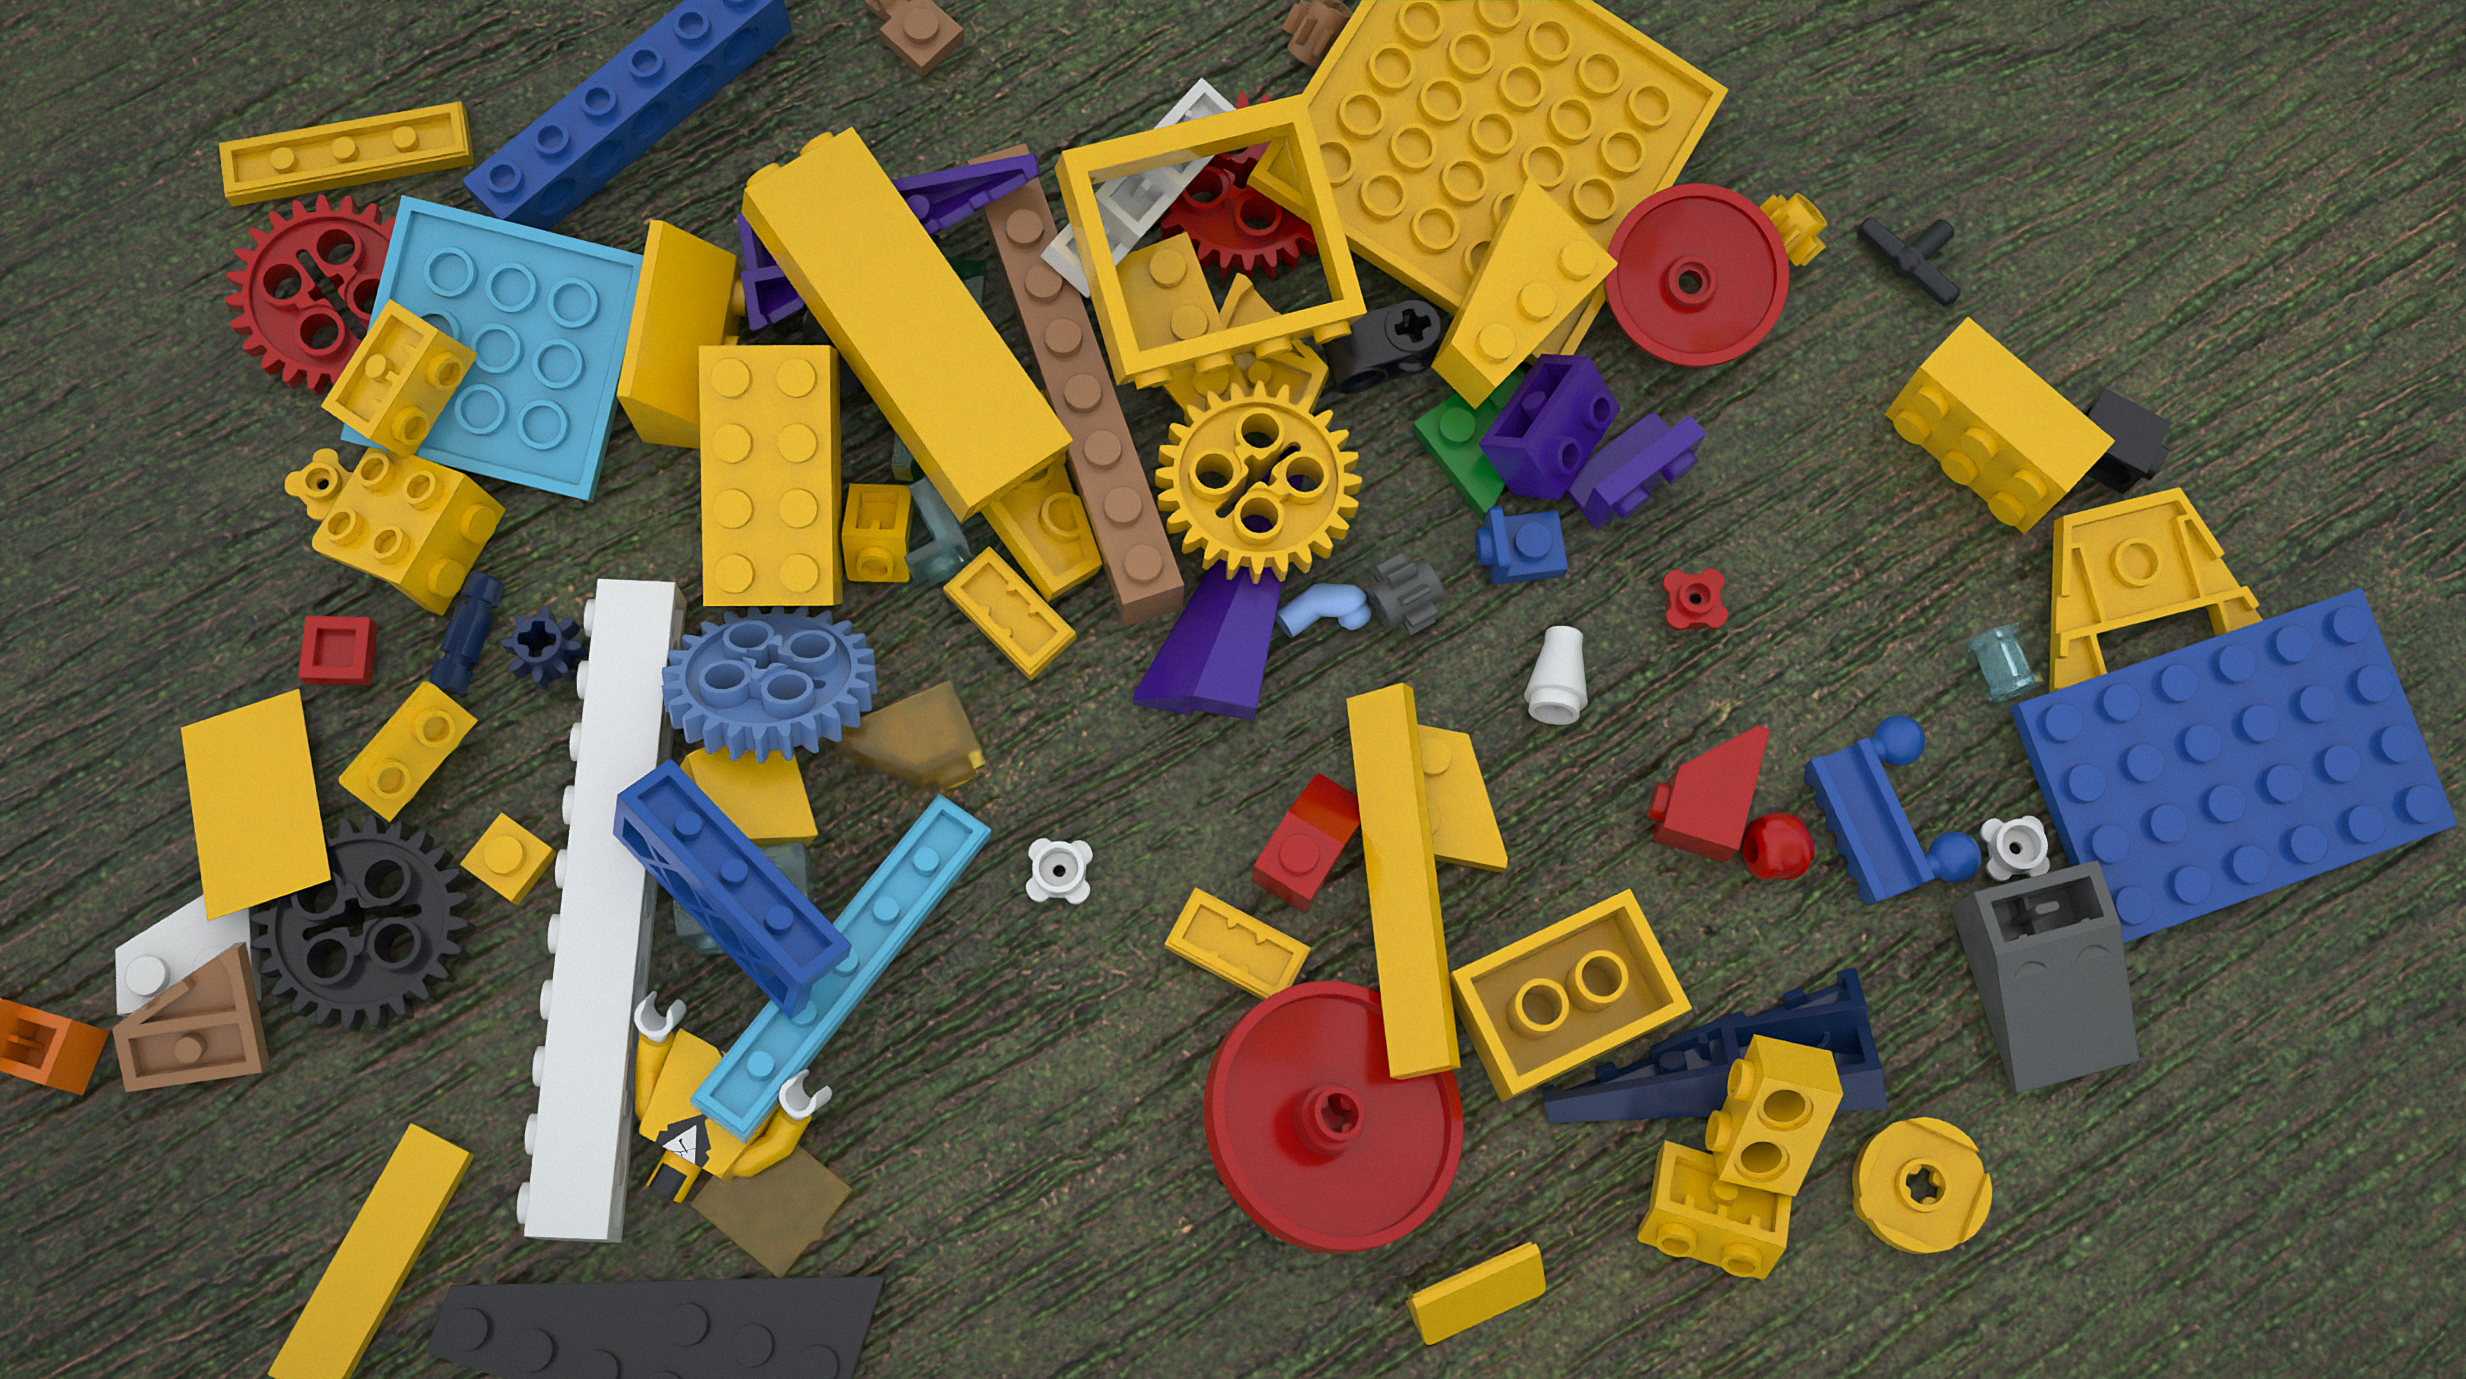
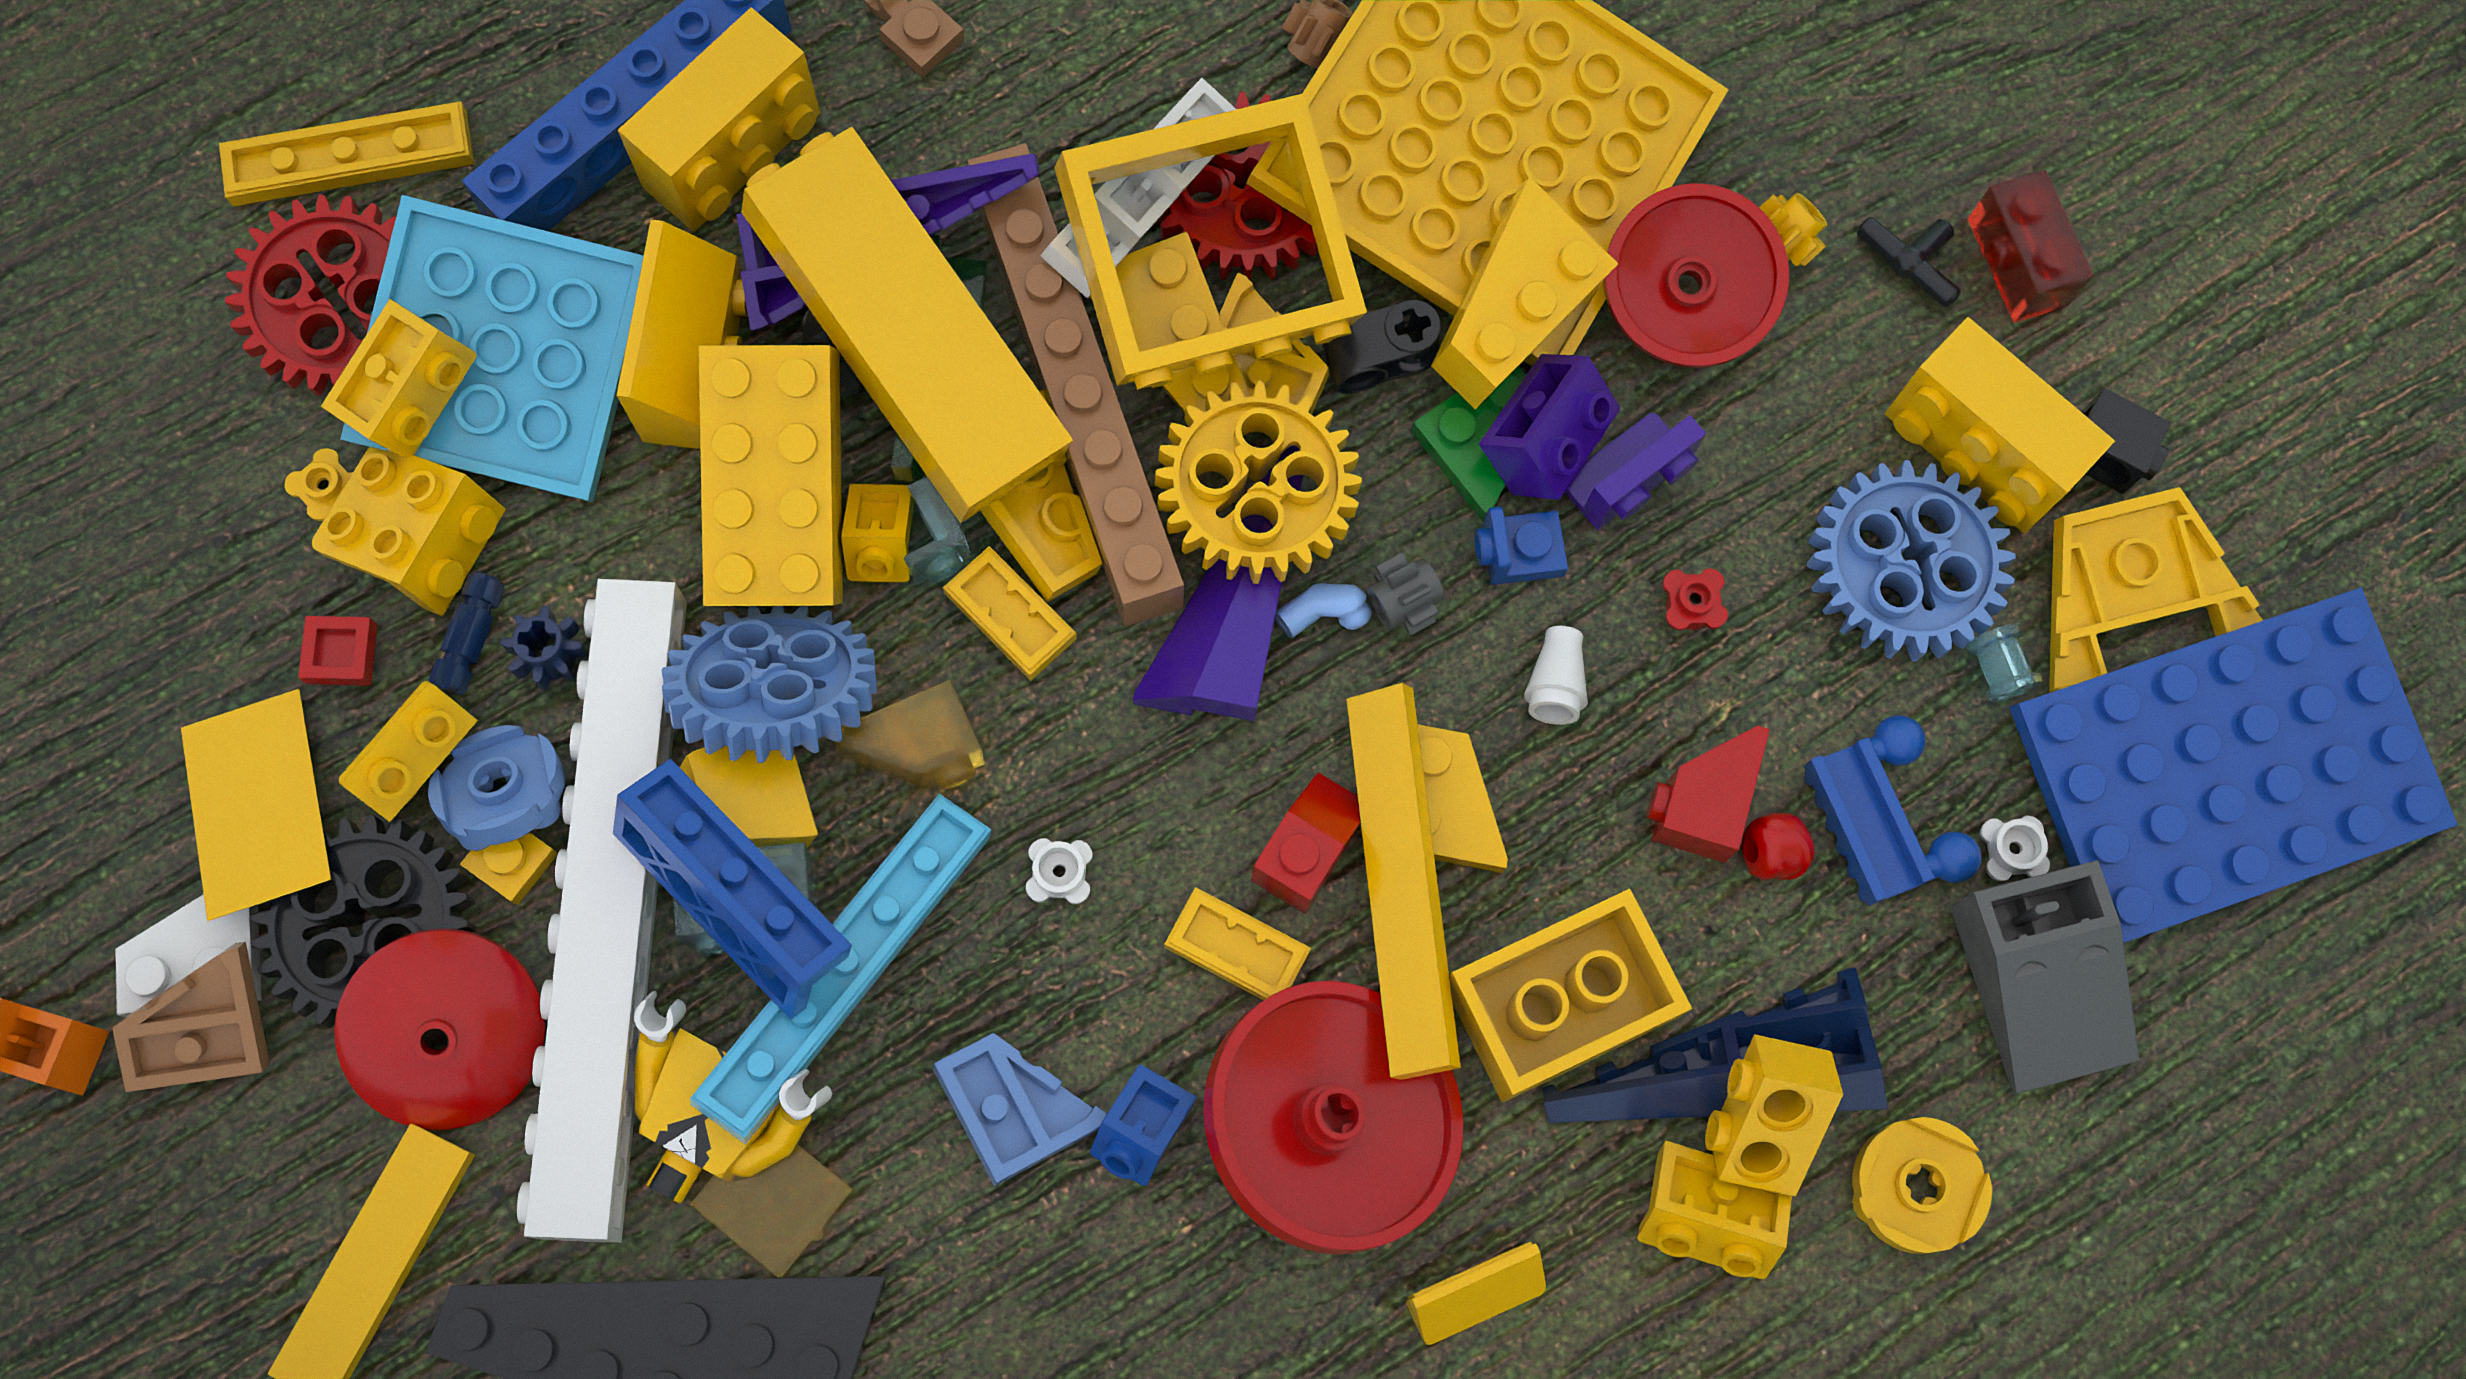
(449, 984): none -> red dish
(497, 817): none -> medium blue plate
(721, 120): none -> yellow brick
(1012, 1108): none -> medium blue wing
(1141, 1125): none -> blue bracket
(1962, 548): none -> medium blue gear
(2030, 246): none -> clear red brick

